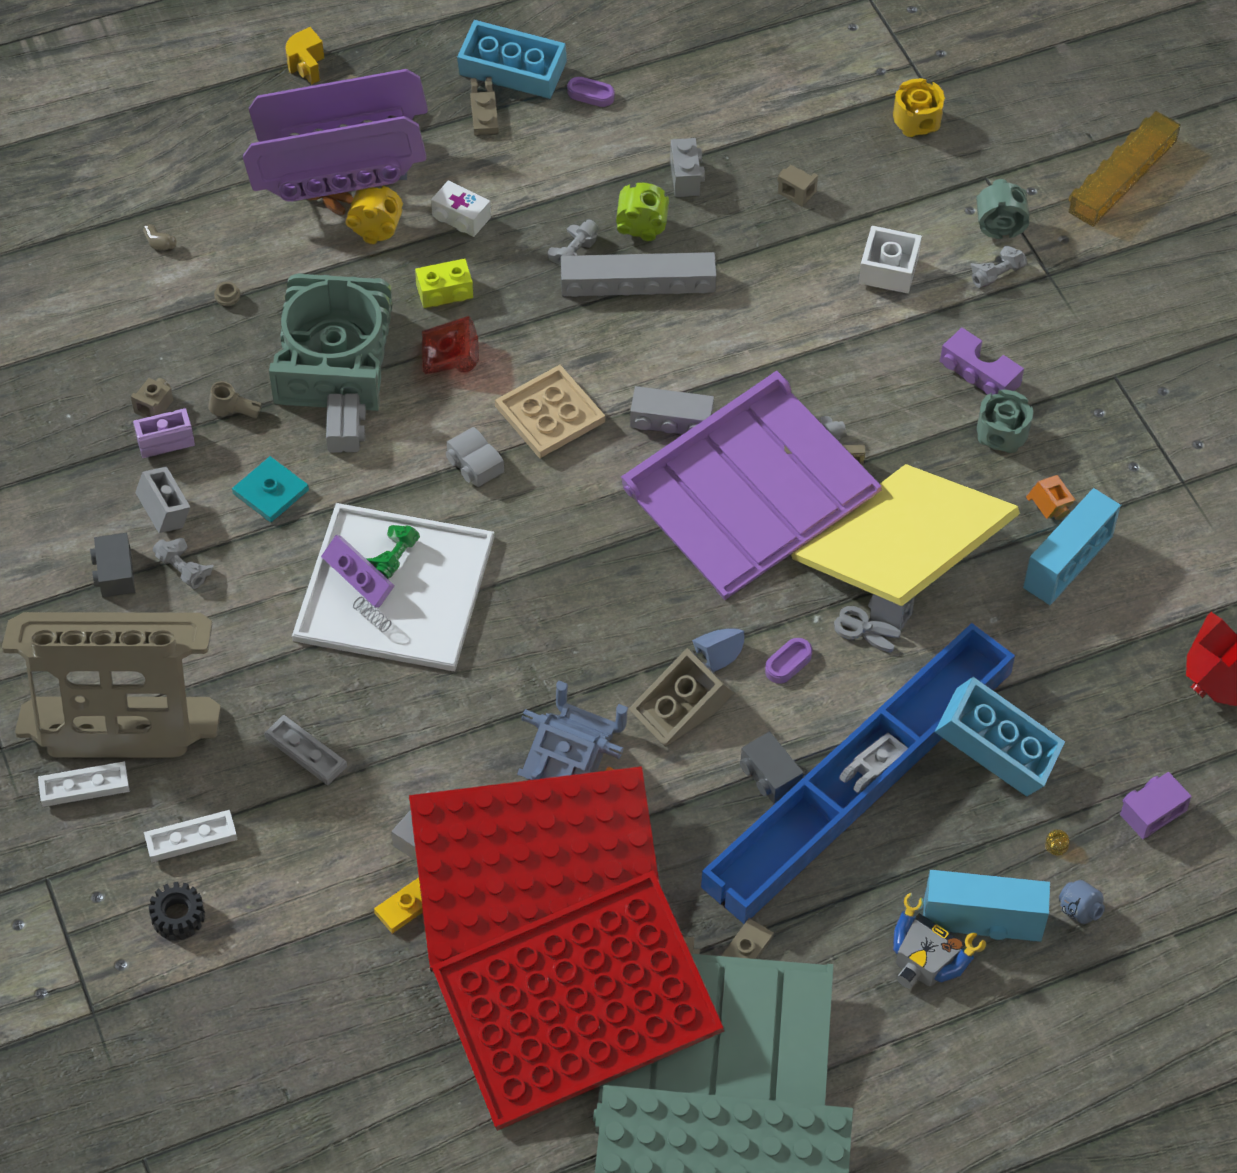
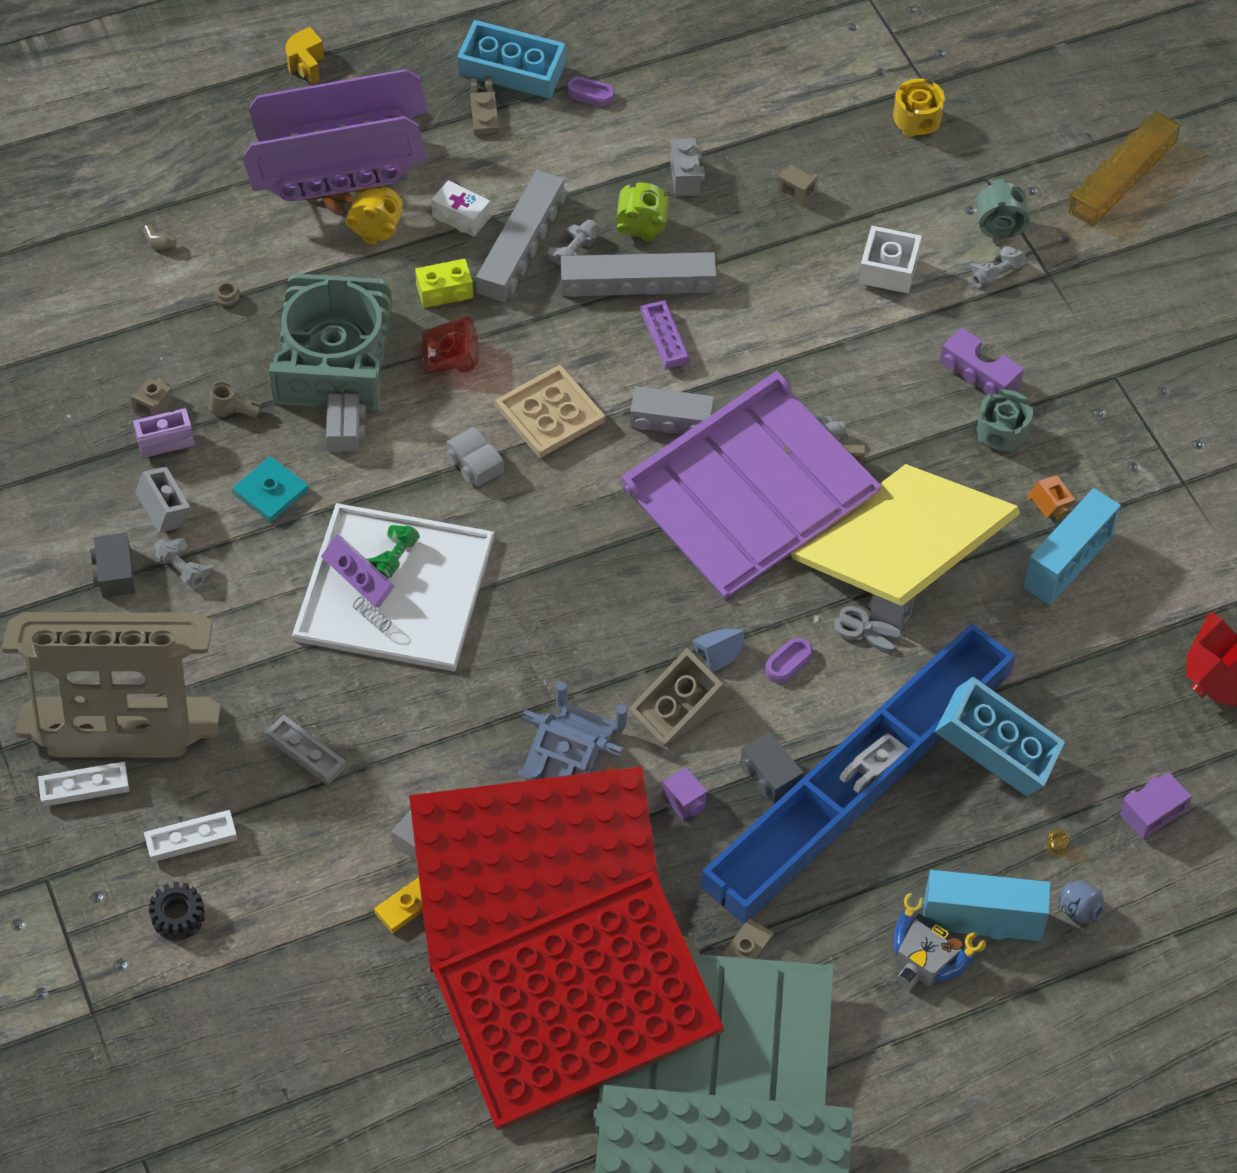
(521, 236): none -> light grey brick
(665, 334): none -> medium lavender plate
(684, 794): none -> medium lavender brick

